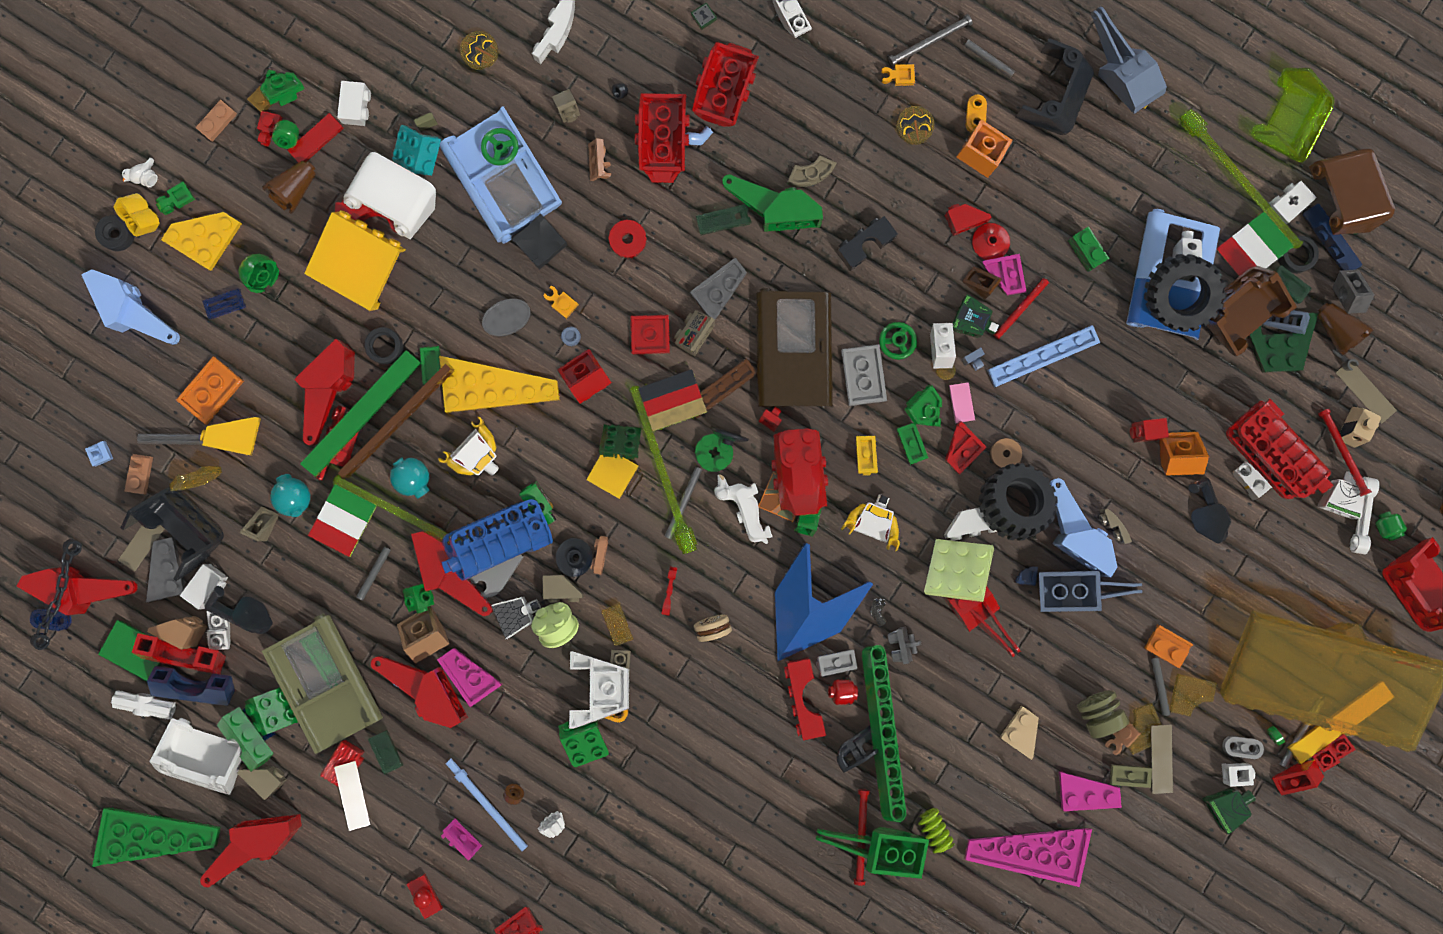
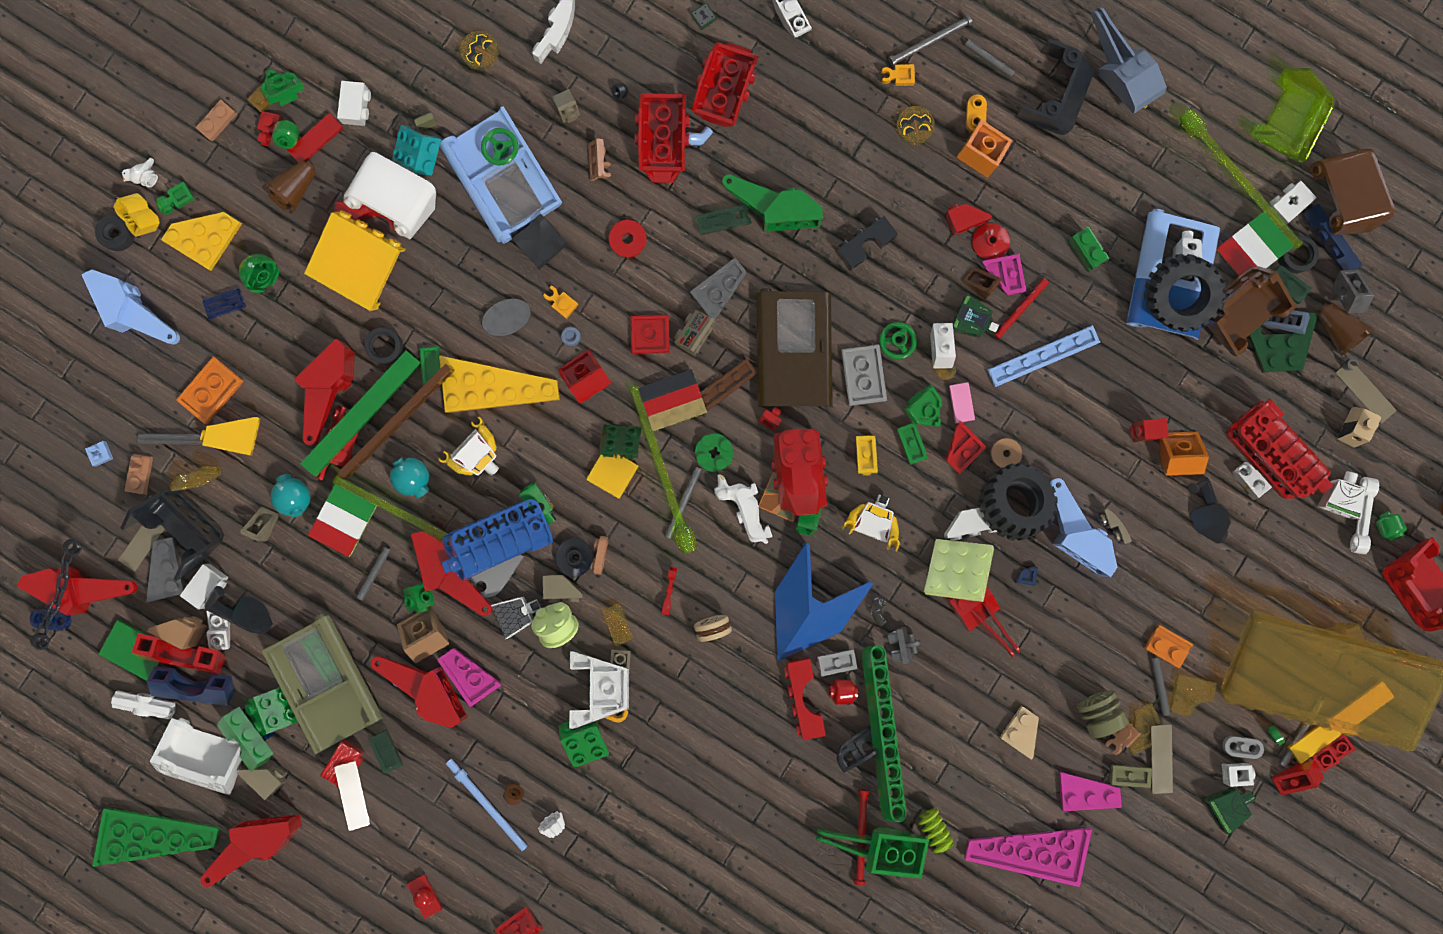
(461, 839): dark pink plate -> none
(729, 438): black dish -> none
(812, 174): dark tan tile -> none
(974, 359): sand blue tile -> none
(1076, 591): sand blue slope -> none
(1344, 452): red bar -> none

